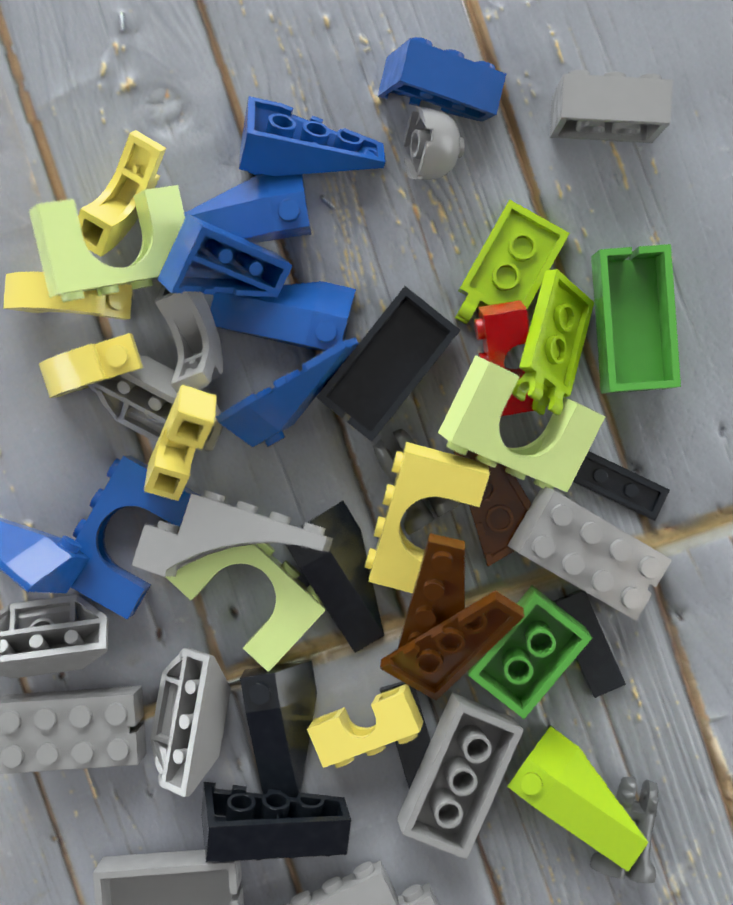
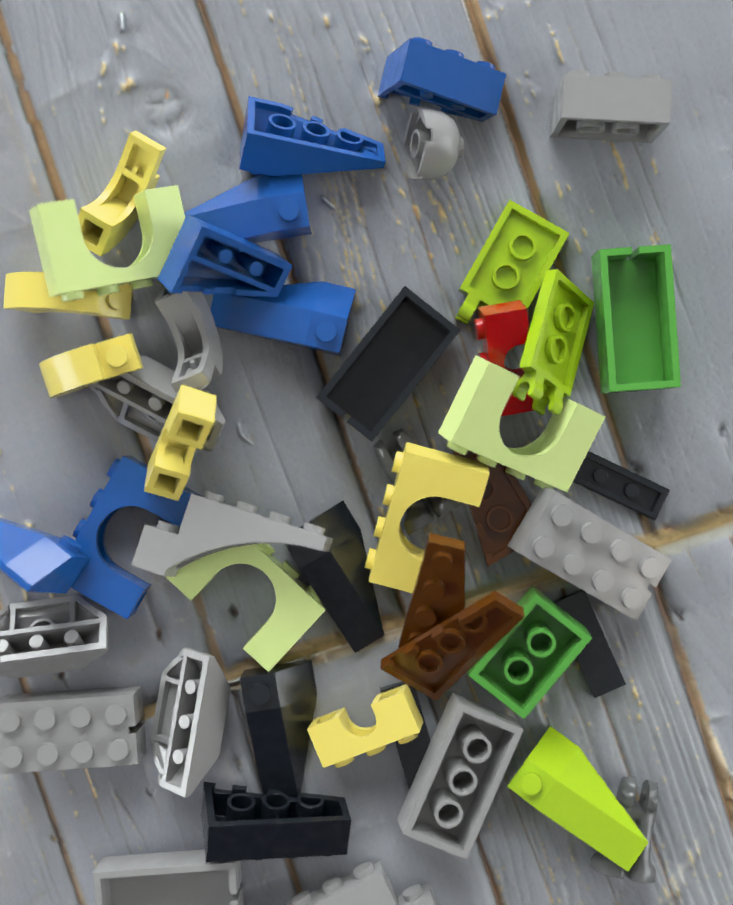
(271, 411): blue wedge -> none

